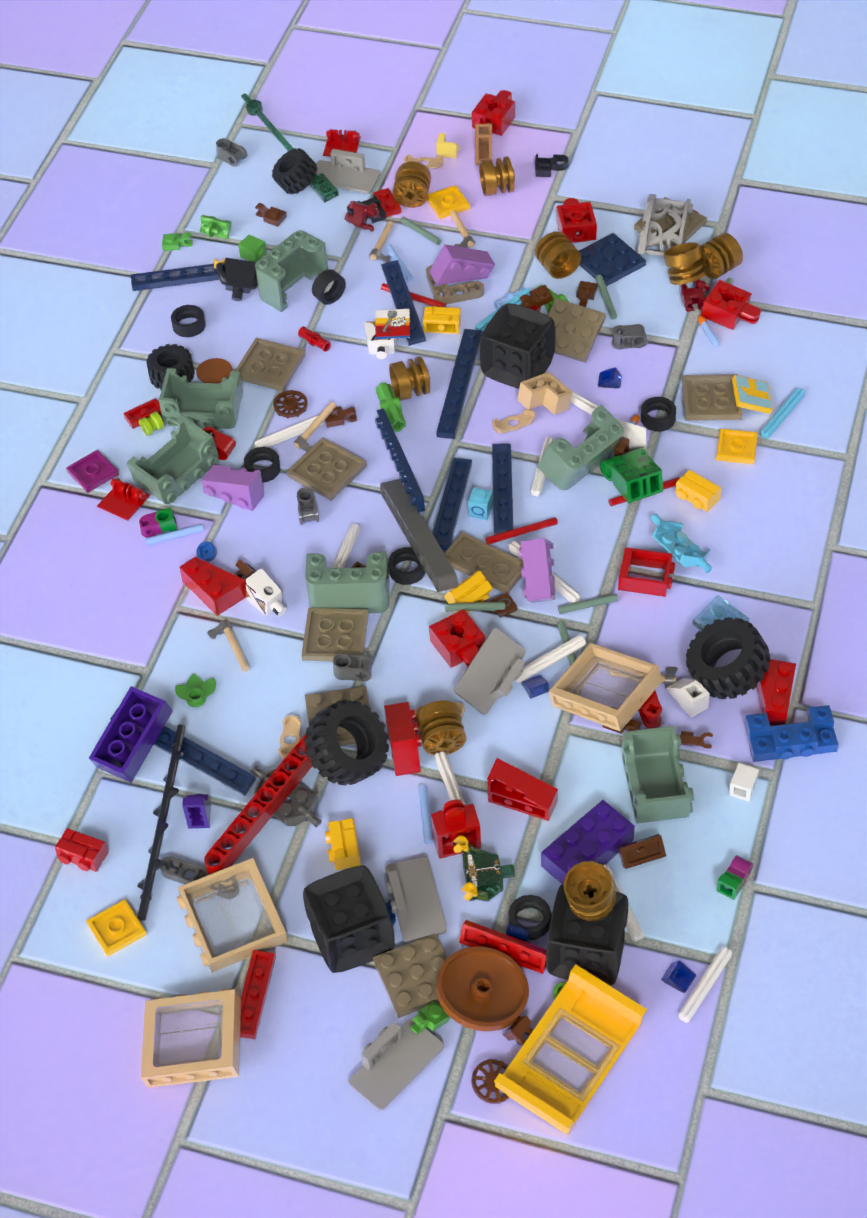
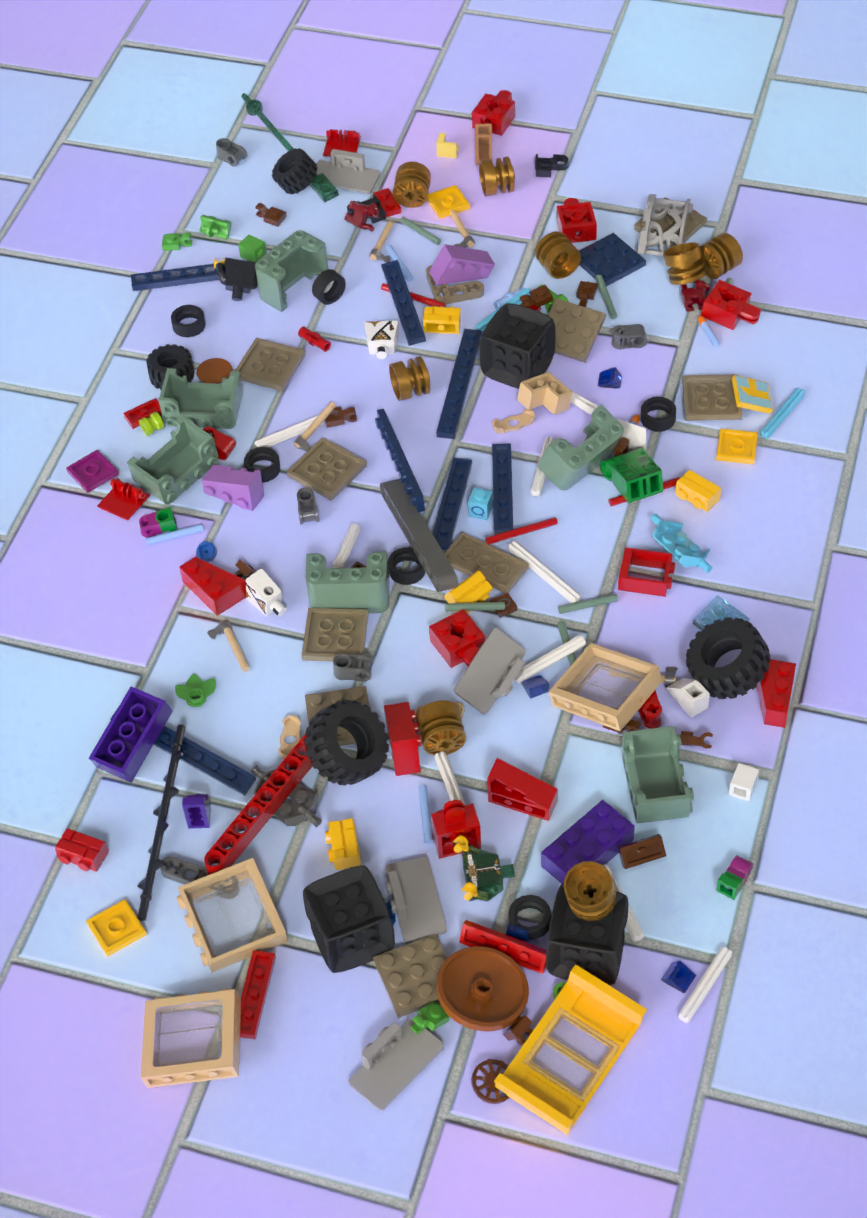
(290, 403): reddish brown wheel -> none
(391, 406): bright green piece -> none
(392, 324): sticker -> none
(433, 162): tan piece -> none
(537, 570): medium lavender wedge -> none
(791, 739): blue bracket -> none

